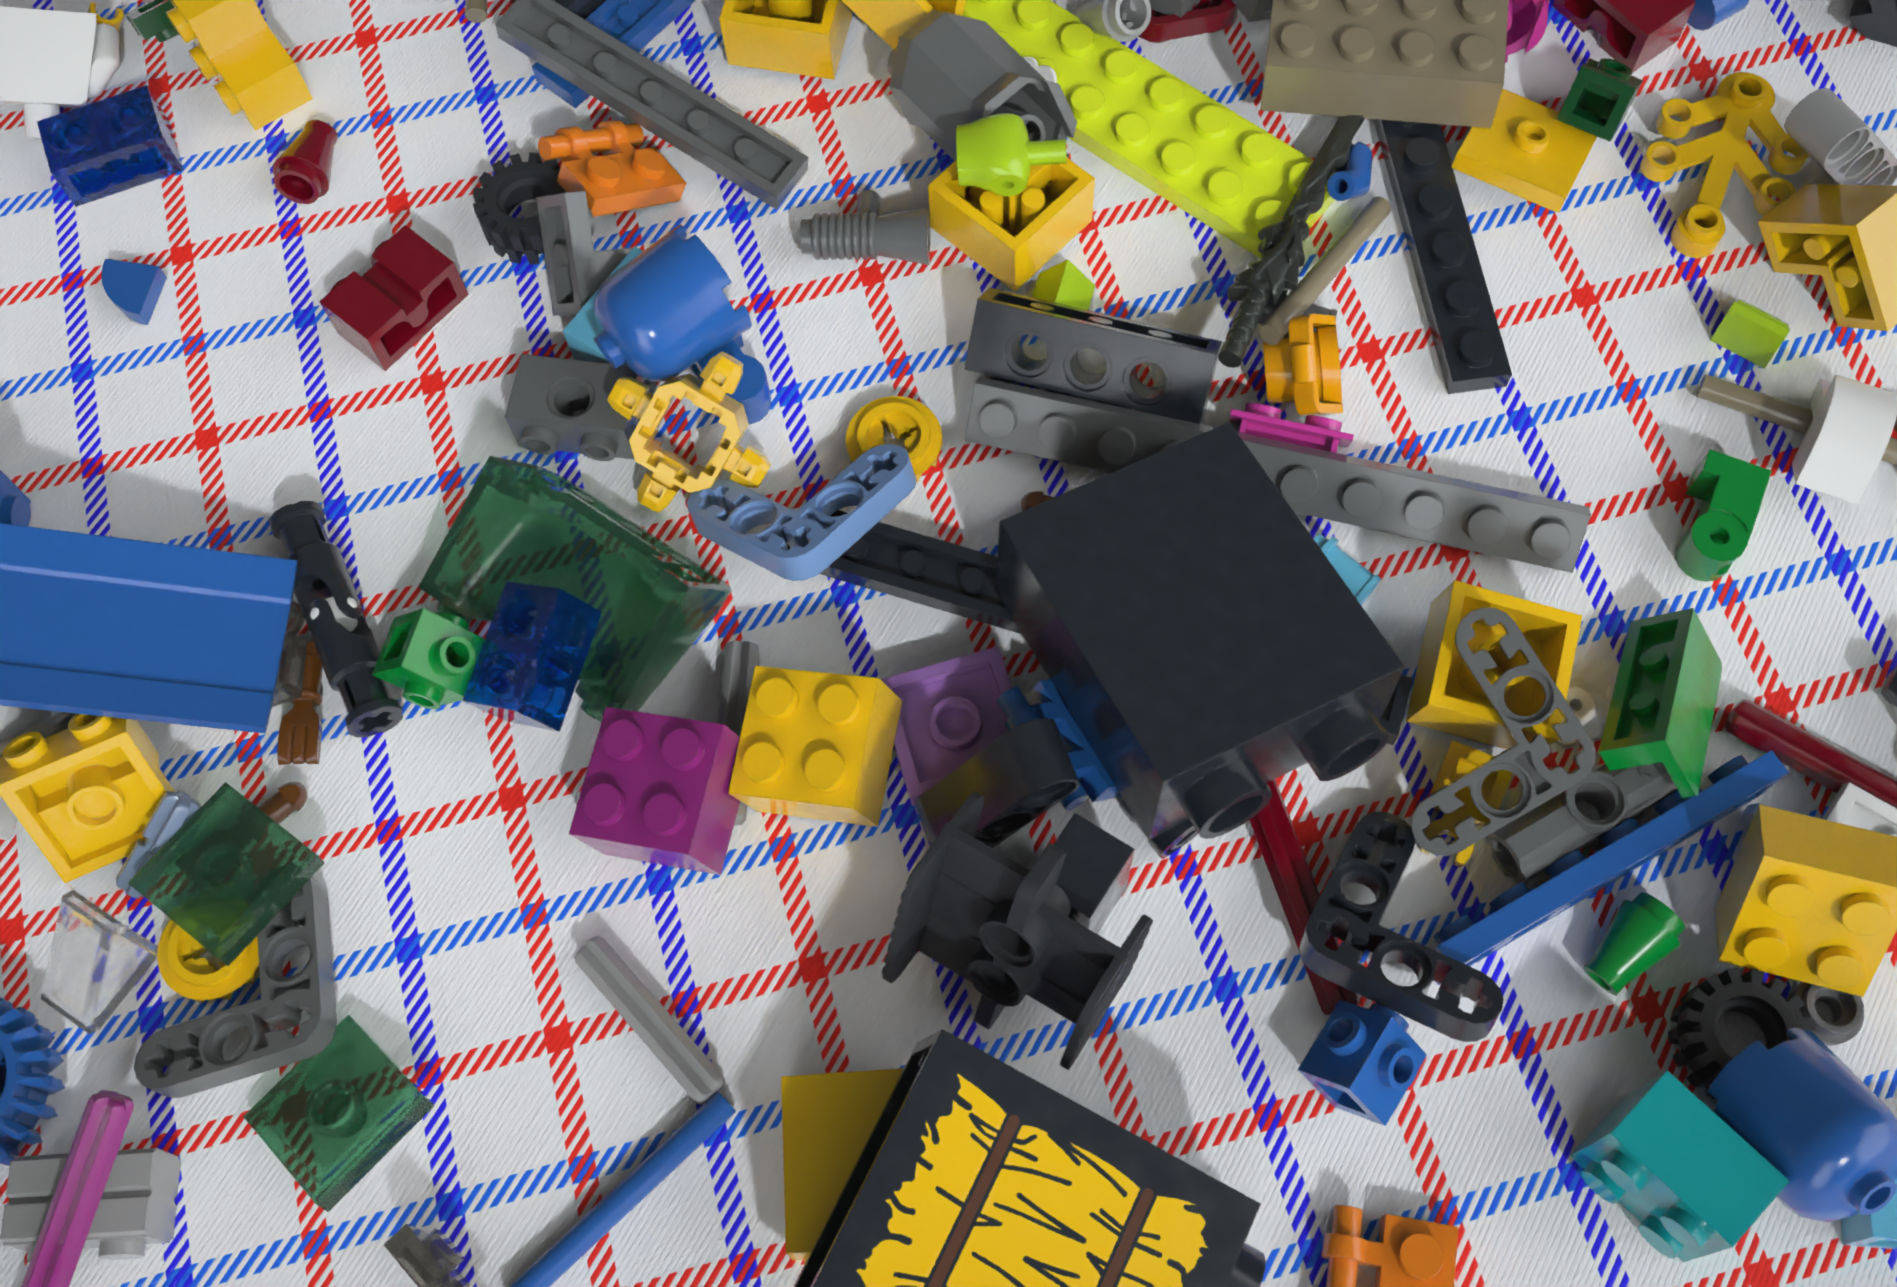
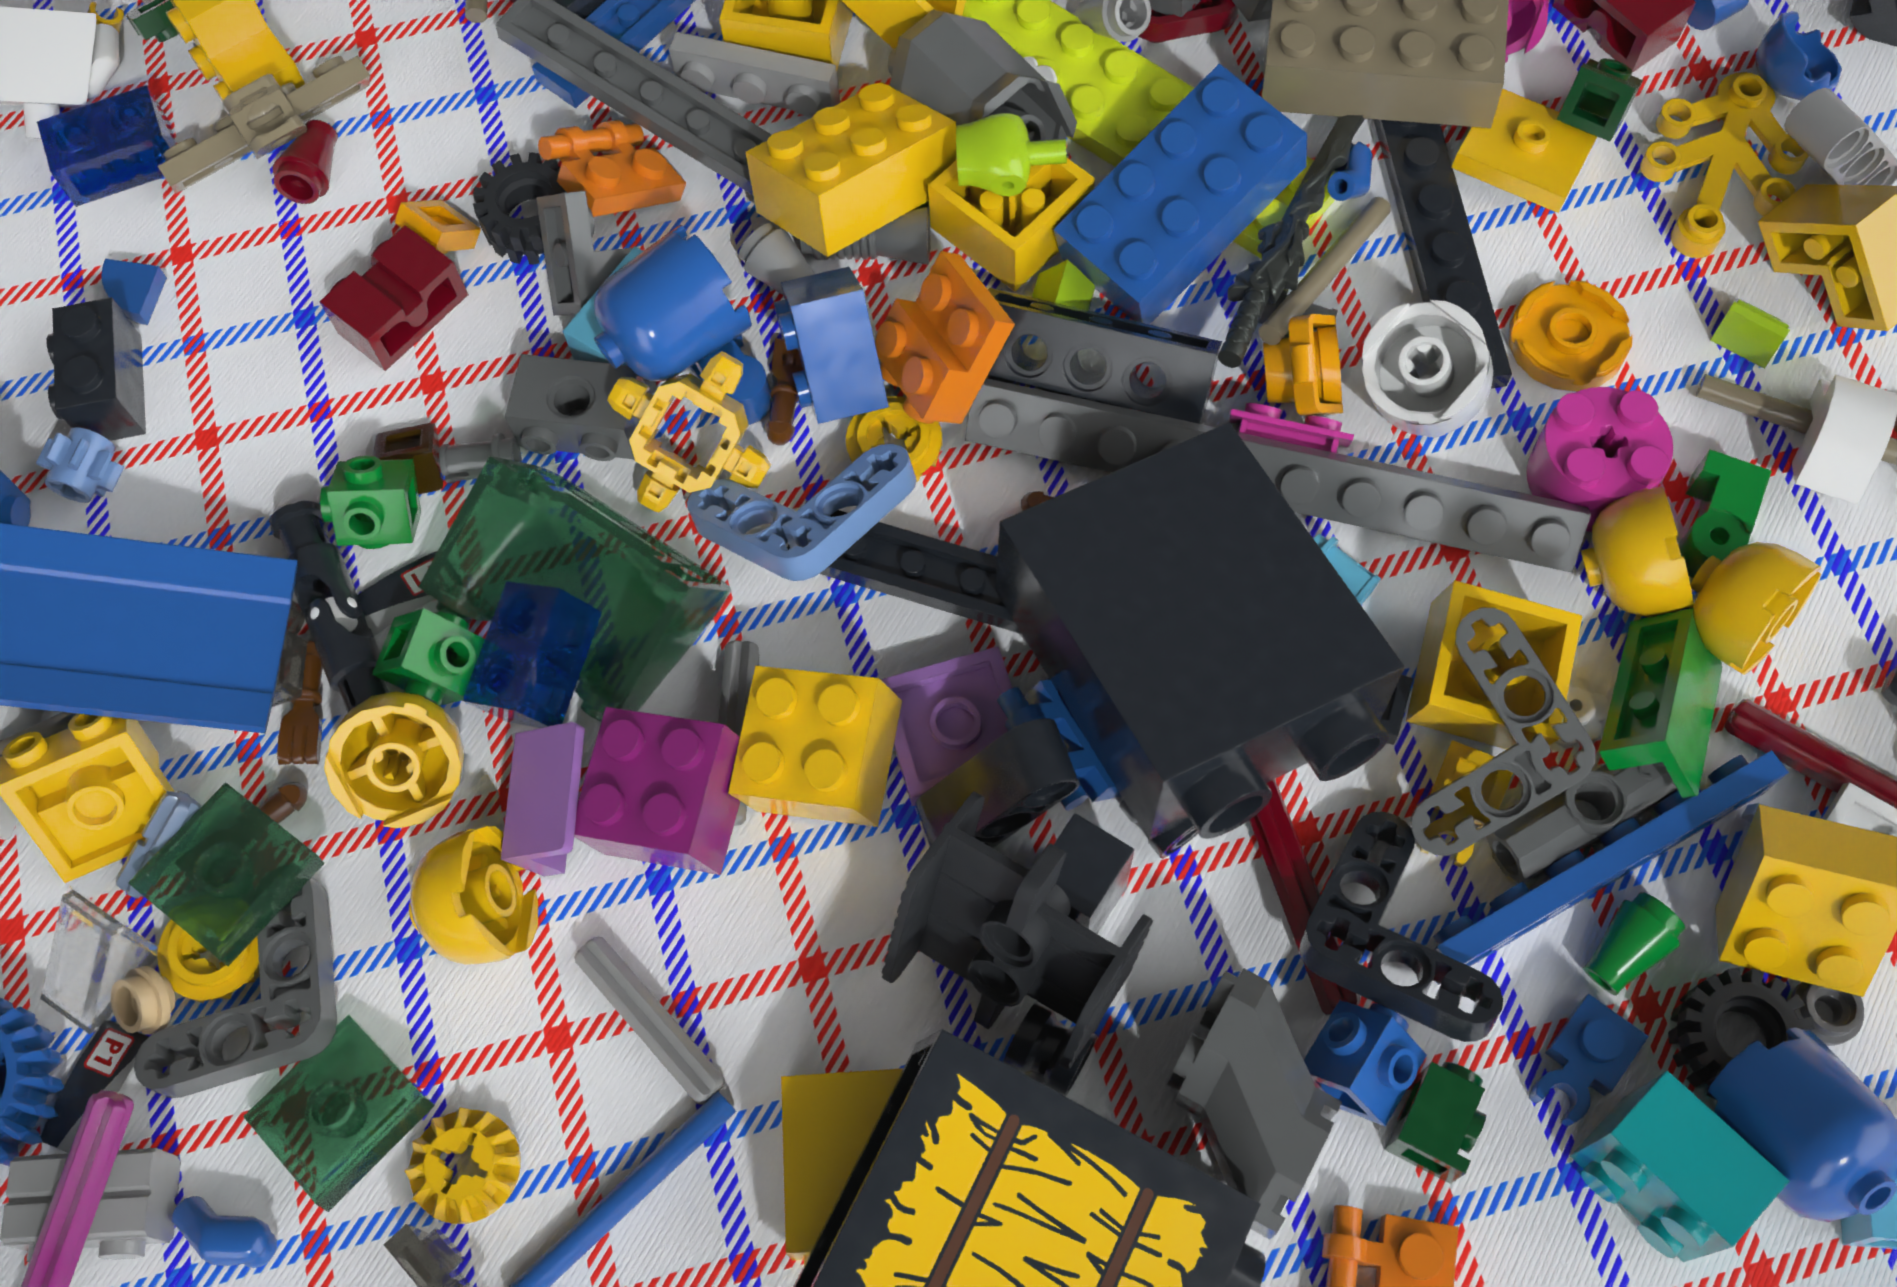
(80, 465): none -> medium blue gear
(97, 369): none -> black brick
(101, 1067): none -> black sticker
(143, 1001): none -> tan plate
(224, 1238): none -> blue arm
(262, 120): none -> dark tan plate
(372, 502): none -> green brick
(395, 595): none -> sticker
(395, 759): none -> yellow cylinder
(414, 443): none -> dark brown slope
(438, 225): none -> light orange plate
(468, 459): none -> dark grey pin
(470, 1197): none -> yellow gear
(471, 900): none -> yellow cylinder
(543, 798): none -> medium lavender panel
(754, 74): none -> light grey plate
(773, 257): none -> light grey cone
(784, 394): none -> reddish brown piece
(833, 332): none -> brick
(851, 167): none -> yellow brick
(942, 342): none -> orange plate
(1040, 1047): none -> black wheel
(1182, 195): none -> blue brick
(1254, 1096): none -> dark grey brick
(1427, 334): none -> white brick
(1440, 1121): none -> dark green brick
(1570, 335): none -> light orange tile
(1593, 1052): none -> blue plate
(1600, 448): none -> dark pink brick
(1639, 555): none -> yellow cylinder
(1750, 600): none -> yellow cylinder
(1795, 61): none -> blue hair

